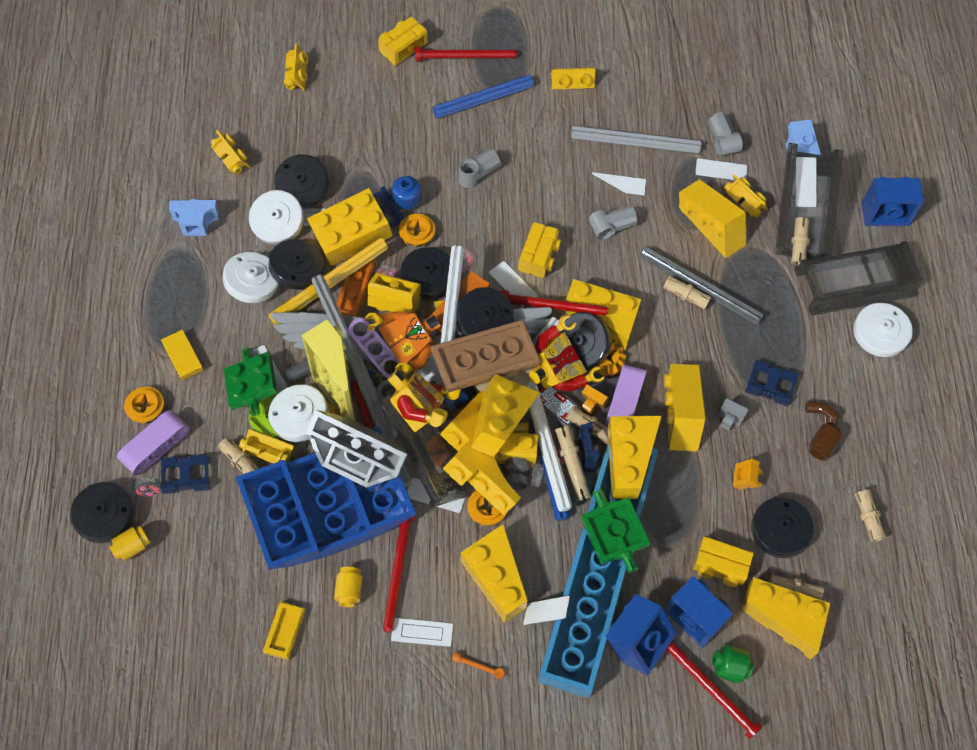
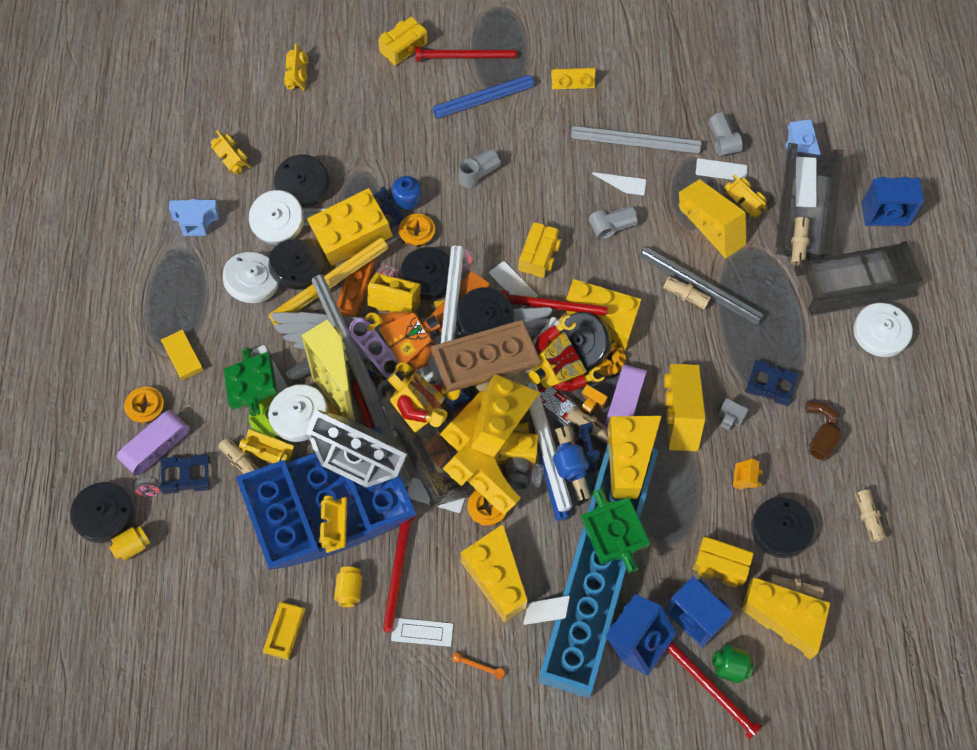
(334, 531): none -> yellow hinge
(570, 461): none -> blue head

